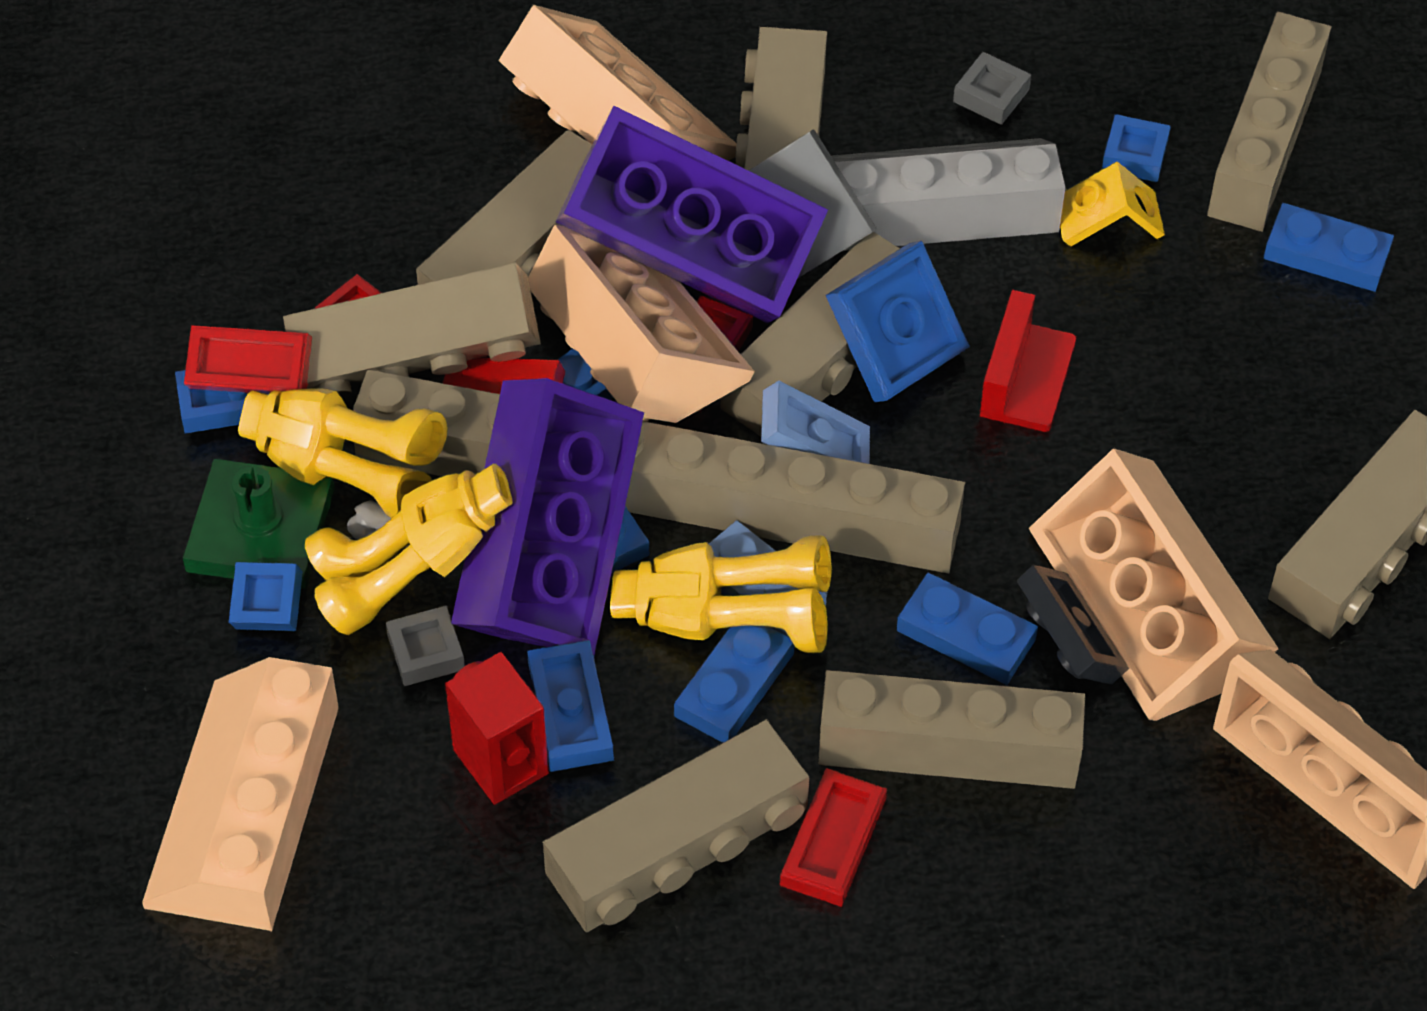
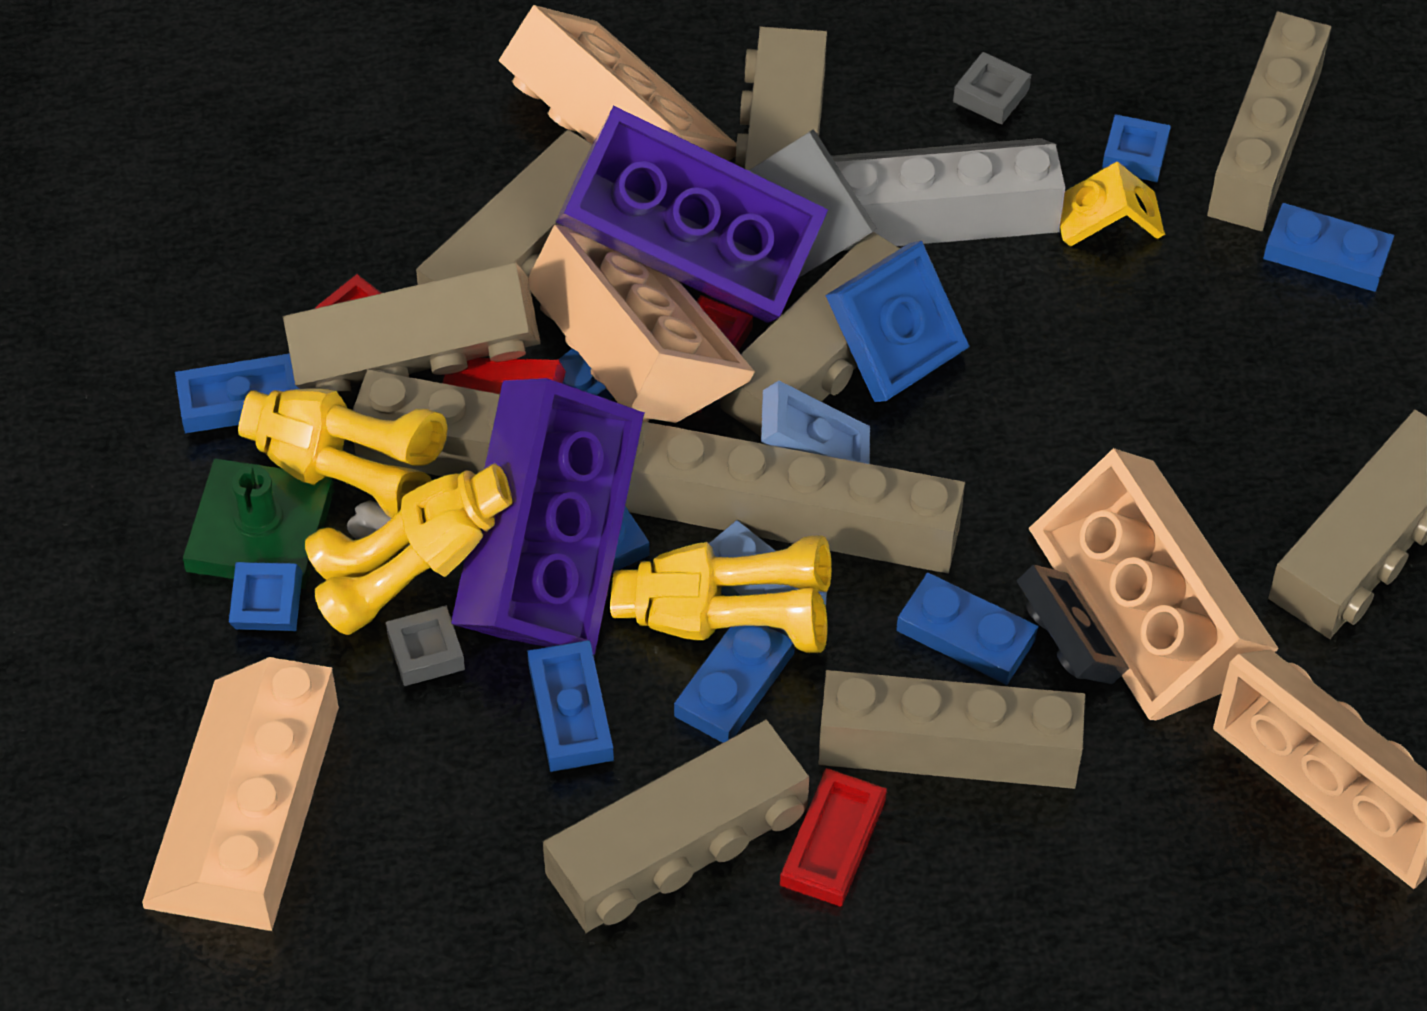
(247, 360): red tile -> none
(497, 727): red brick -> none
(1026, 368): red panel -> none

